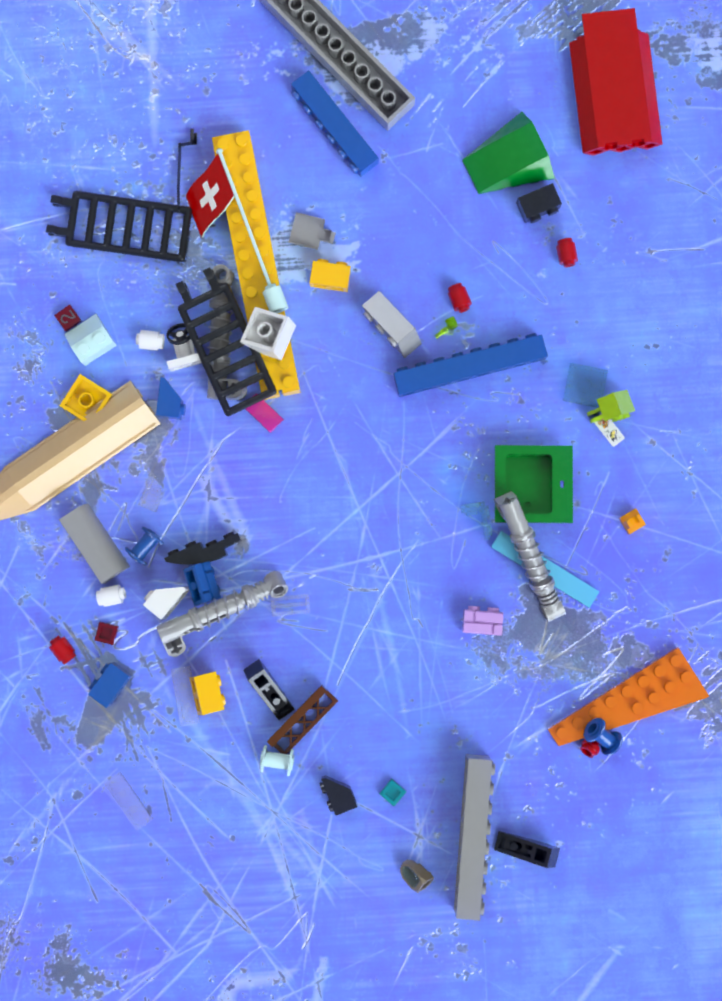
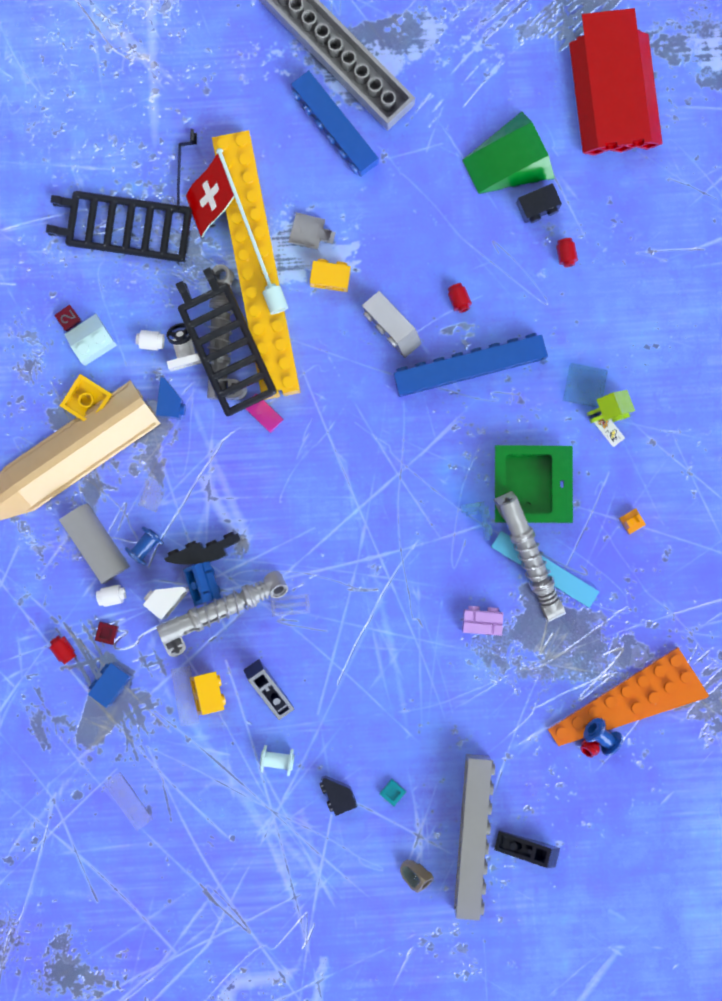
(268, 333): white slope -> none
(281, 732): reddish brown fence -> none
(451, 324): clear neon green hand -> none

